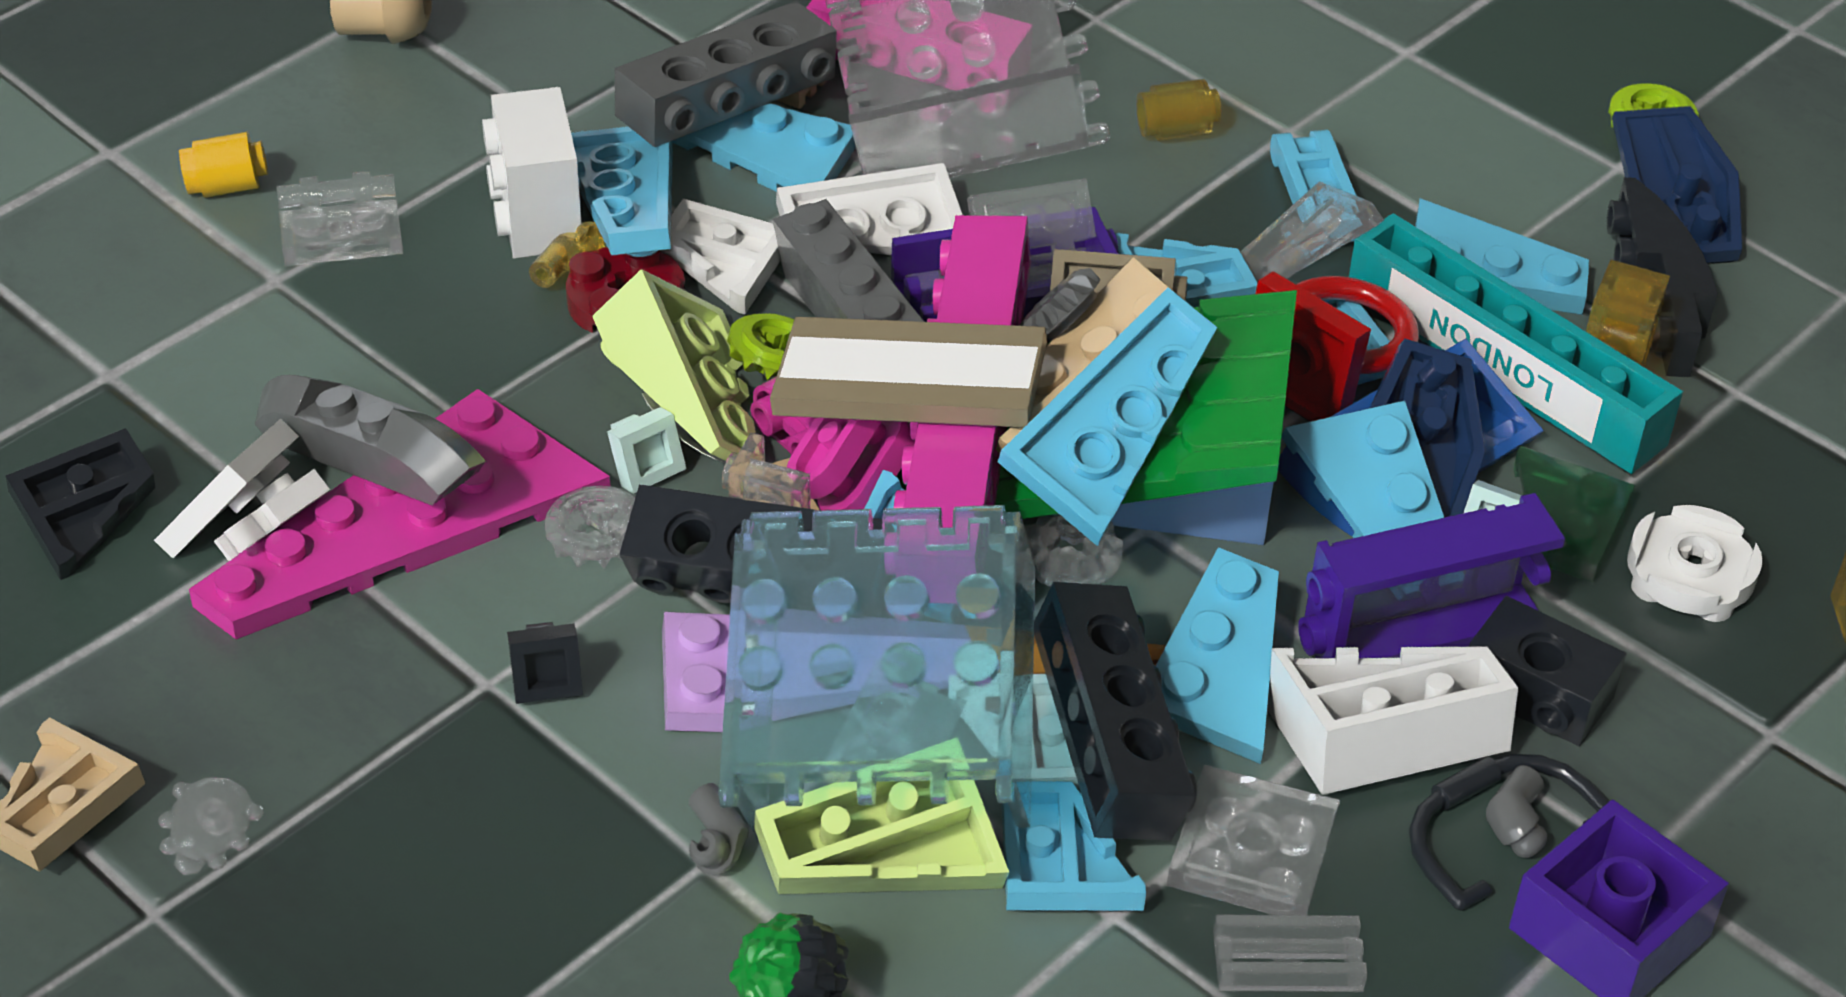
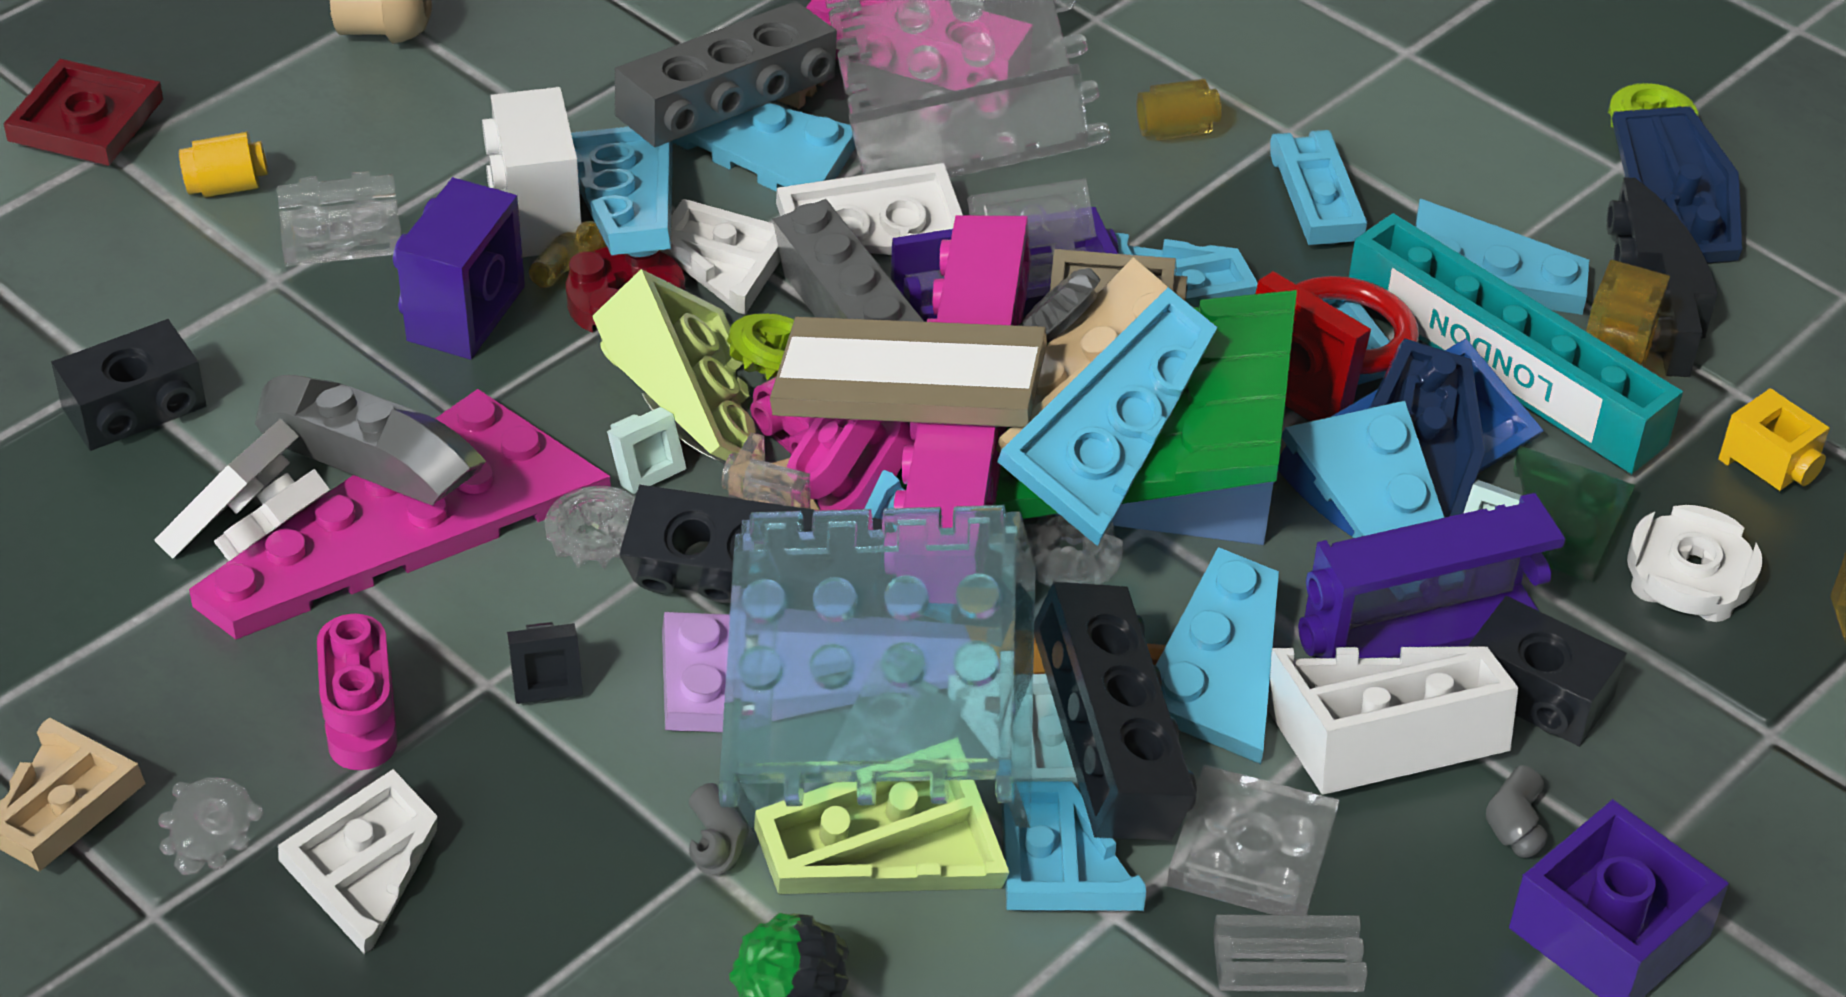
(81, 497): black wing -> none
(83, 111): none -> dark red plate
(129, 384): none -> black brick
(356, 691): none -> dark pink brick
(362, 855): none -> white wing
(460, 267): none -> dark purple brick
(1310, 230): clear wing -> none
(1465, 785): black piece -> none
(1776, 441): none -> yellow brick

